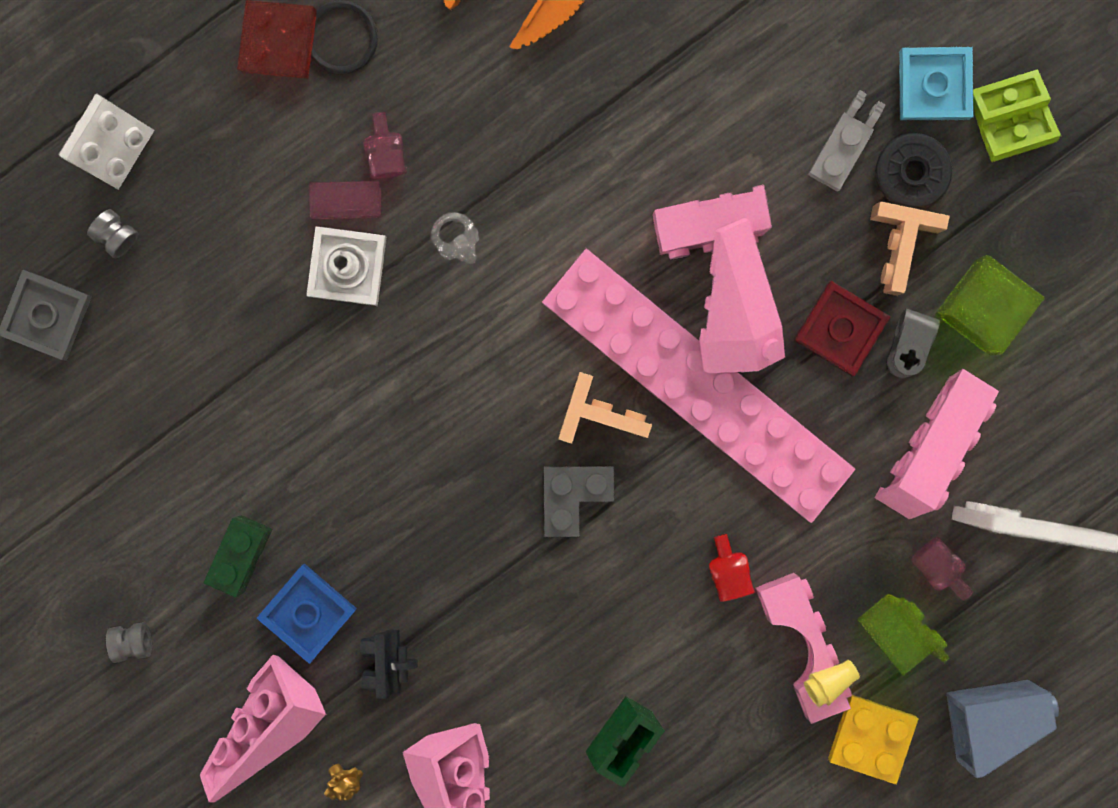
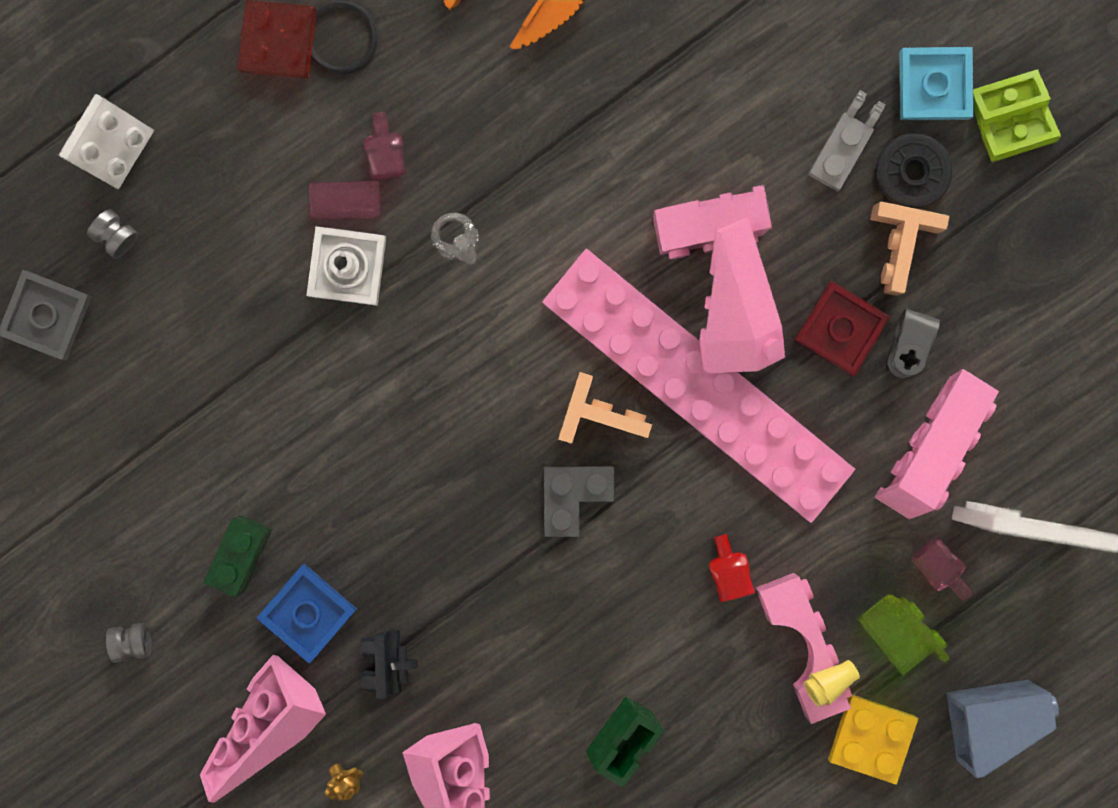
(990, 305): clear neon green brick -> none

